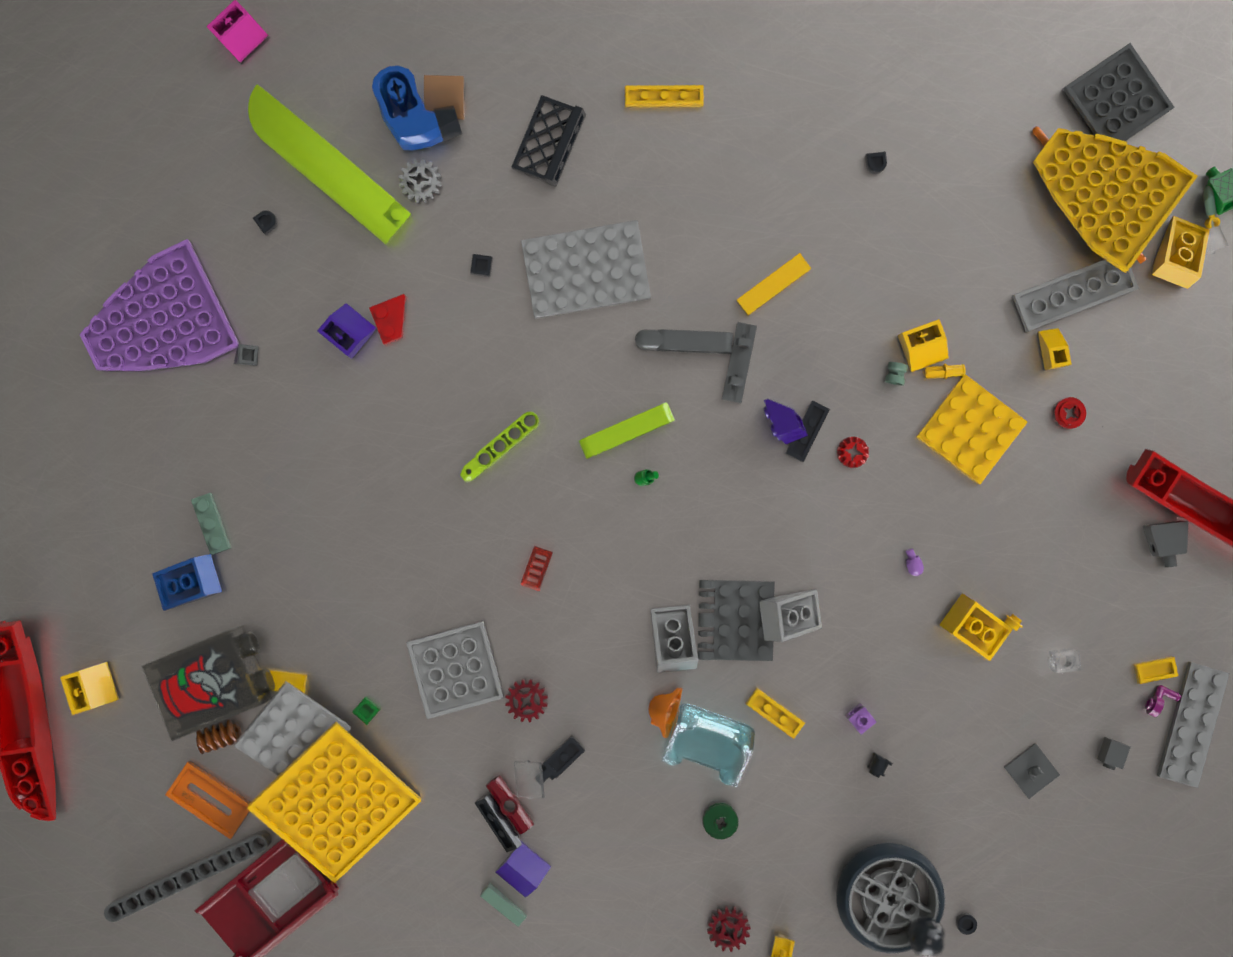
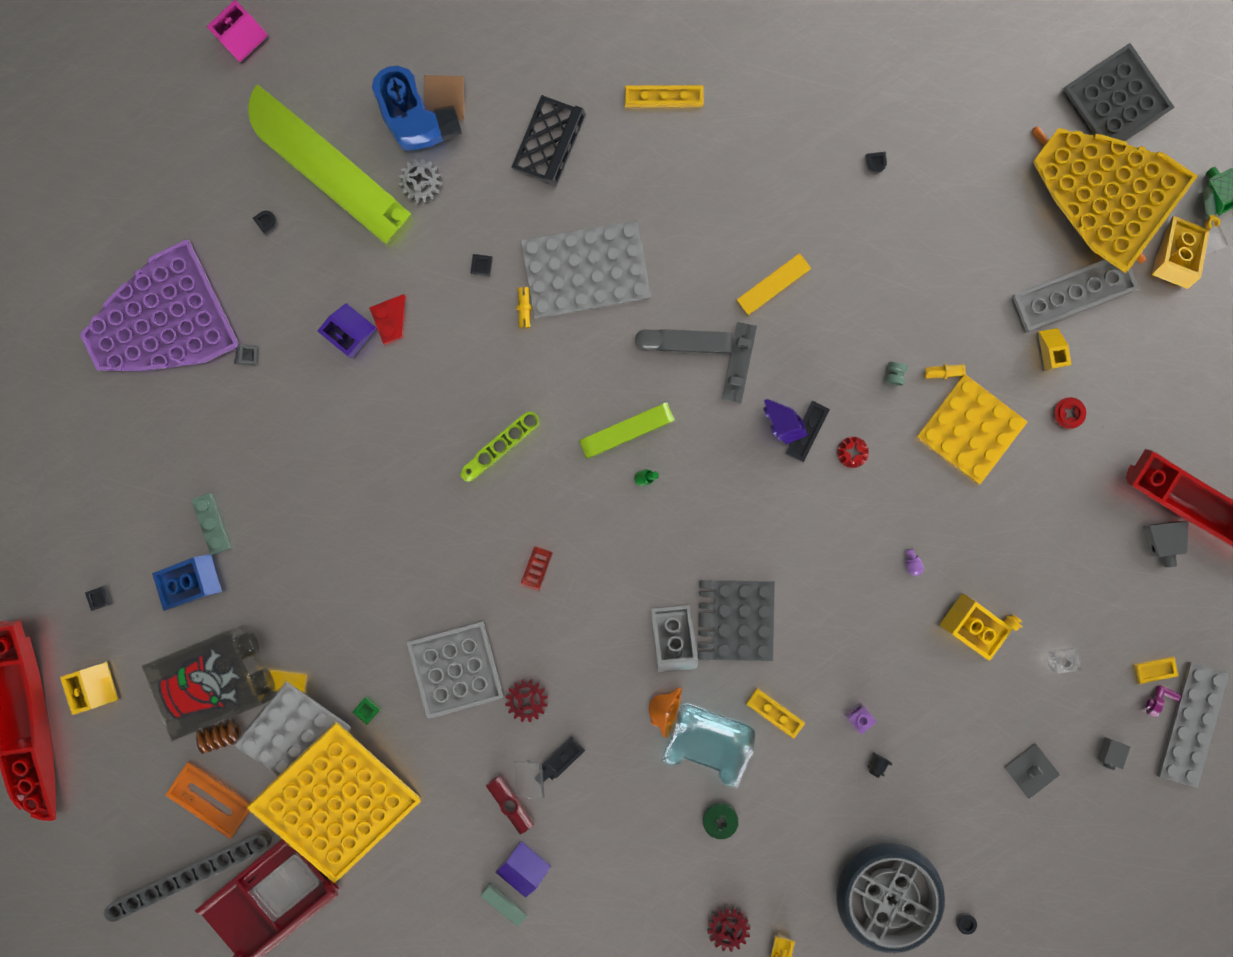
(98, 598): none -> black tile
(498, 823): black plate -> none
(523, 307): none -> yellow pin
(790, 615): light grey slope -> none
(921, 932): black piece -> none
(924, 345): yellow slope -> none

